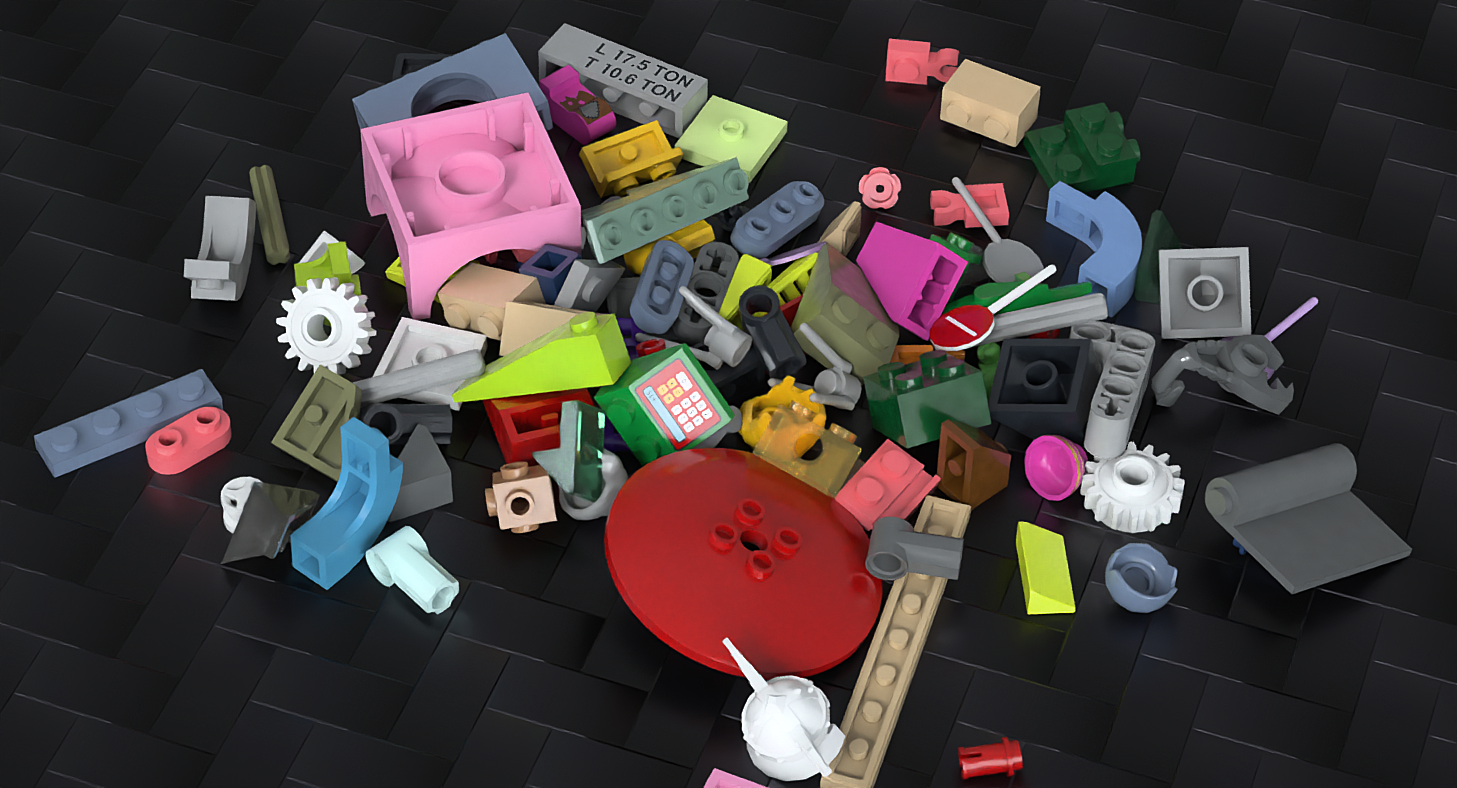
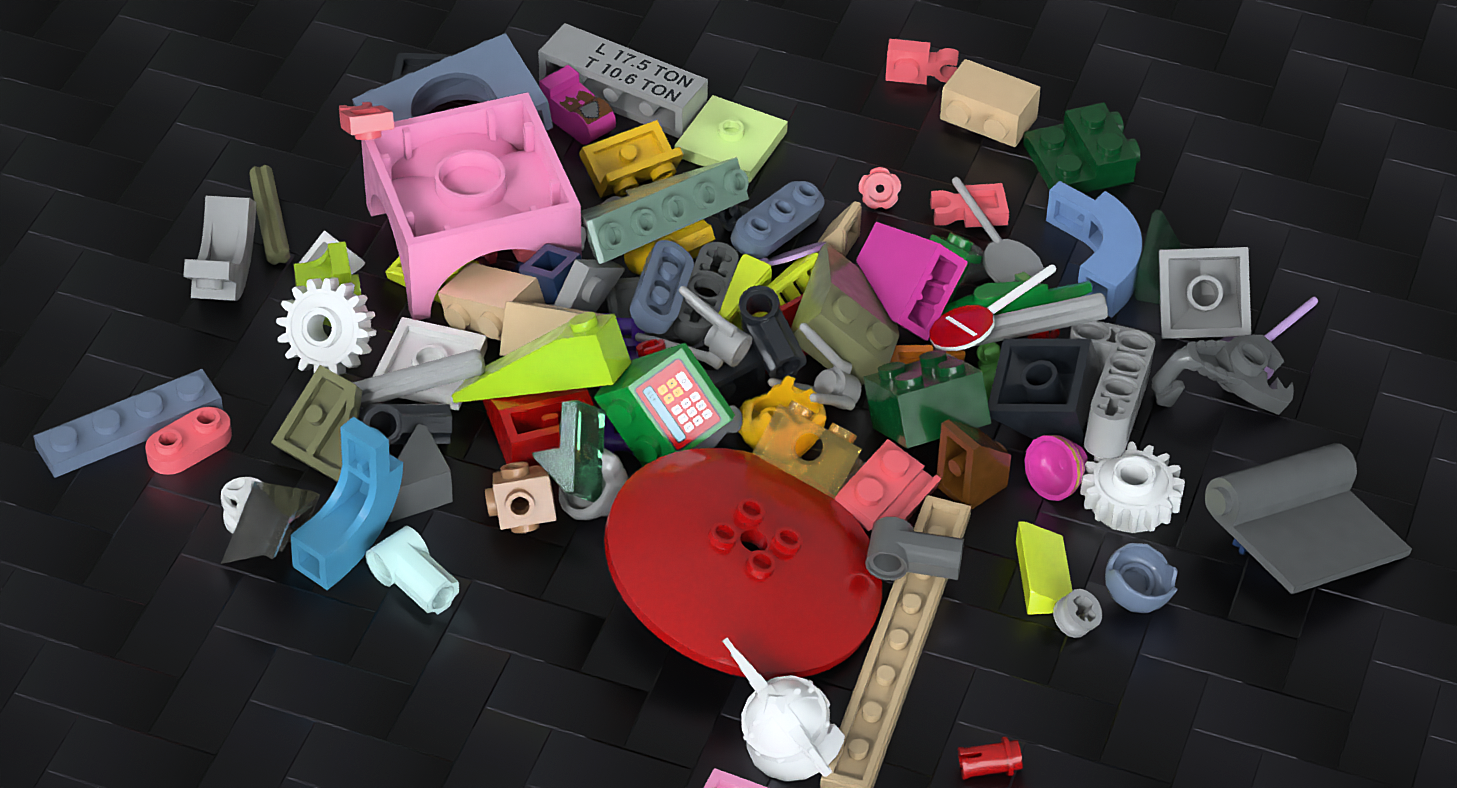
(366, 120): none -> coral plate
(1065, 613): none -> light grey bush

